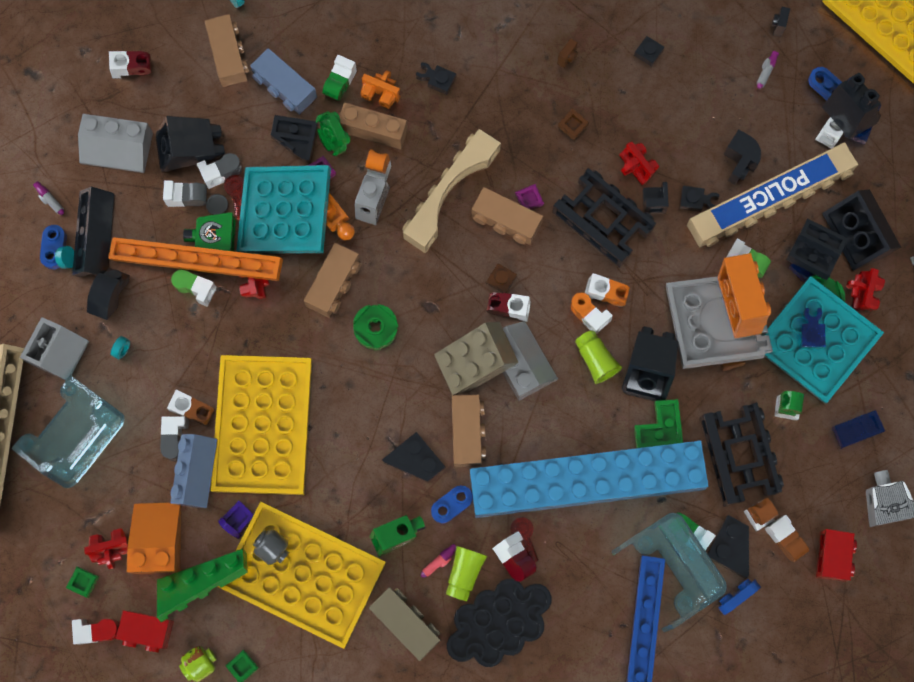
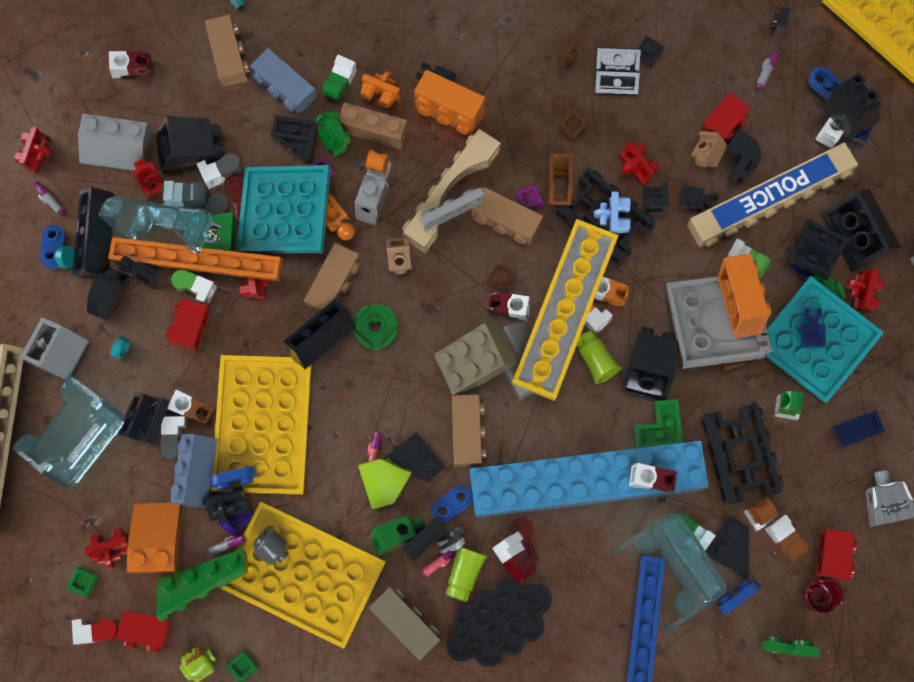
(34, 149): none -> red hips
(137, 215): none -> clear light blue windscreen
(141, 272): none -> black plate
(143, 418): none -> black slope
(148, 178): none -> red hips
(188, 325): none -> red brick
(224, 480): none -> blue plate
(226, 505): none -> black hips
(229, 543): none -> piece
(319, 334): none -> black brick
(374, 447): none -> piece
(383, 481): none -> lime slope
(398, 249): none -> medium nougat brick
(424, 539): none -> black slope
(449, 103): none -> orange brick
(452, 208): none -> light grey plate
(452, 540): none -> light grey piece
(560, 166): none -> dark orange window
(565, 310): none -> piece
(616, 205): none -> light blue hips
(617, 70): none -> slope
(652, 478): none -> leg
(709, 149): none -> medium nougat brick
(727, 117): none -> red brick
(797, 648): none -> green plate
(823, 595): none -> dark red hair

